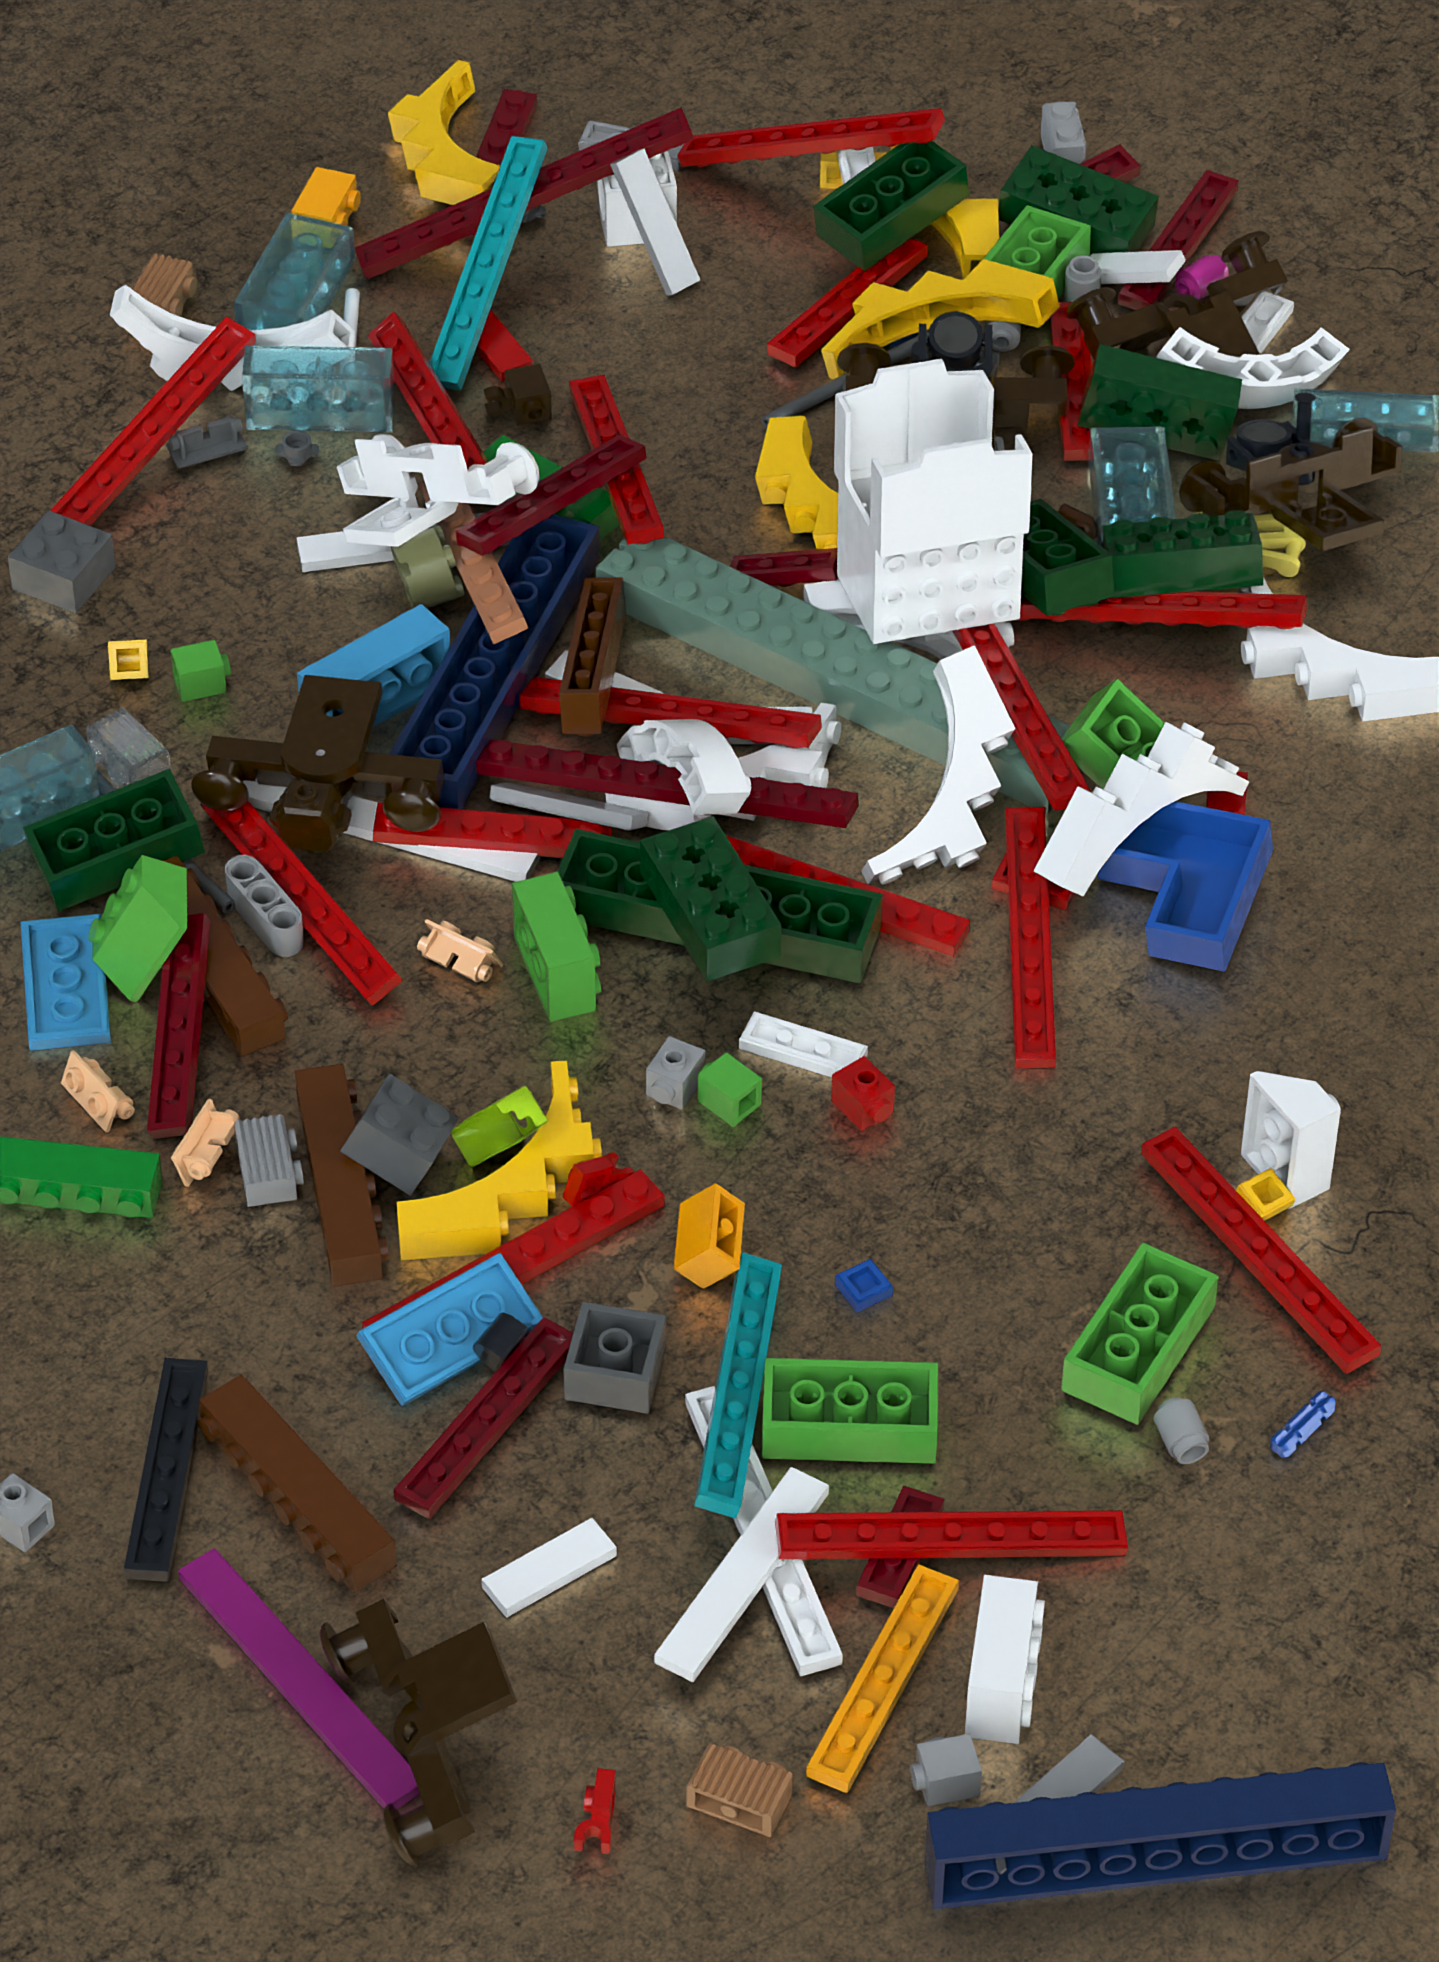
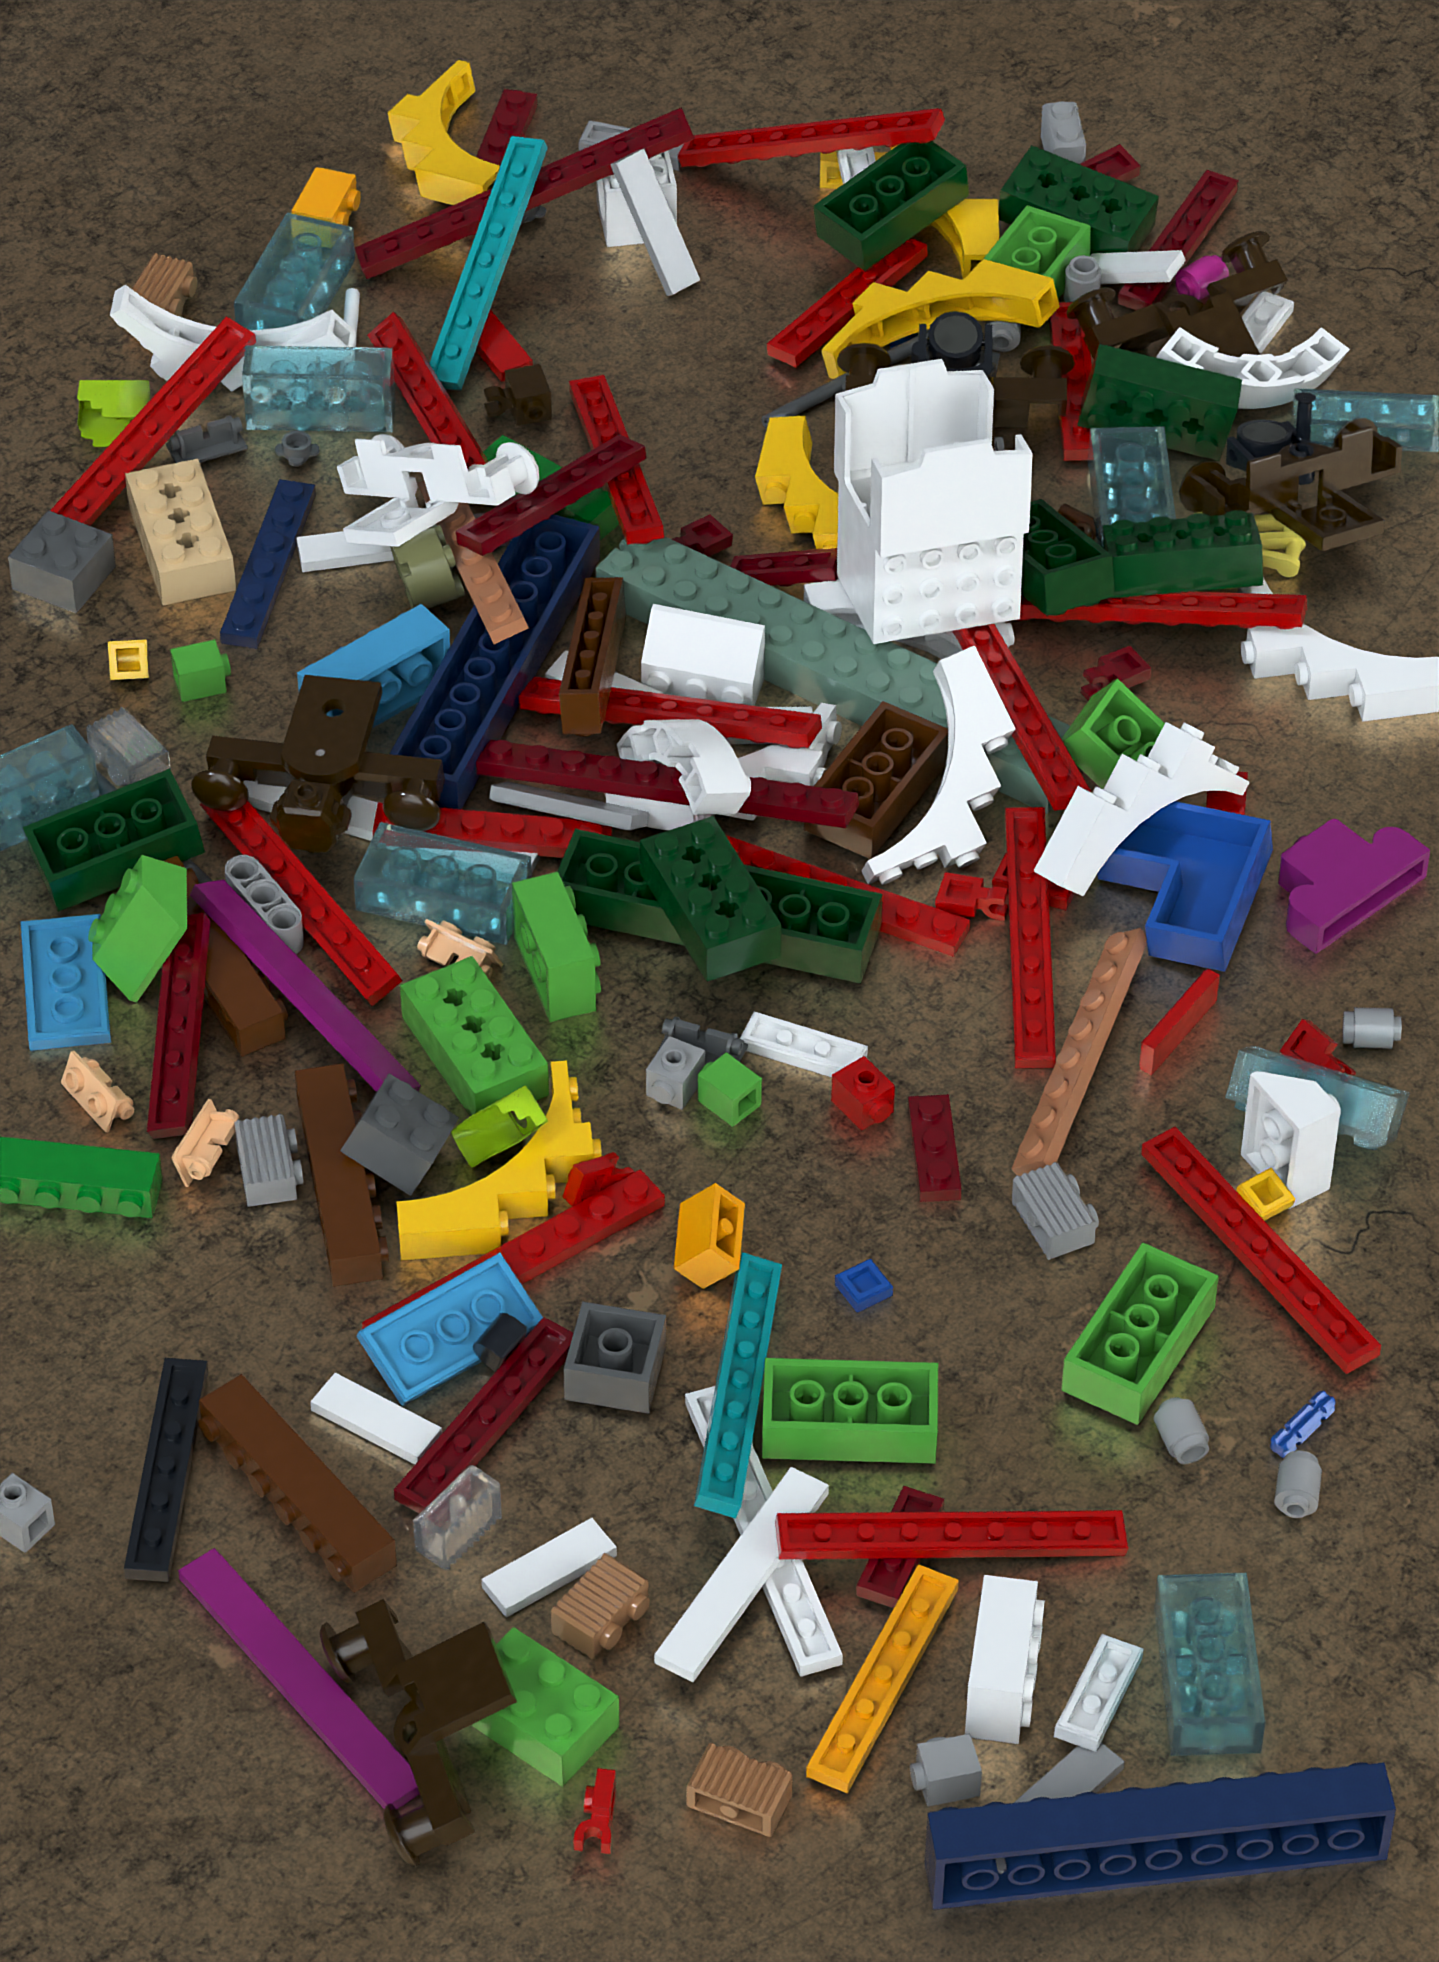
(109, 407): none -> lime piece
(180, 532): none -> tan brick
(267, 564): none -> dark blue plate
(299, 984): none -> magenta tile
(375, 1418): none -> white tile
(440, 879): none -> clear light blue brick
(458, 1517): none -> clear brick
(472, 1035): none -> bright green brick
(557, 1713): none -> bright green brick
(600, 1606): none -> medium nougat brick
(703, 656): none -> white slope
(705, 536): none -> dark red plate
(712, 1041): none -> dark grey hinge
(890, 769): none -> reddish brown brick
(934, 1148): none -> dark red plate
(966, 894): none -> red plate
(1054, 1210): none -> light grey brick
(1080, 1051): none -> nougat plate
(1098, 1693): none -> white tile
(1120, 664): none -> dark red plate
(1179, 1021): none -> red tile
(1209, 1664): none -> clear light blue brick
(1298, 1484): none -> light grey brick
(1314, 1046): none -> red plate
(1344, 880): none -> magenta brick
(1368, 1108): none -> clear light blue brick
(1371, 1027): none -> light grey brick

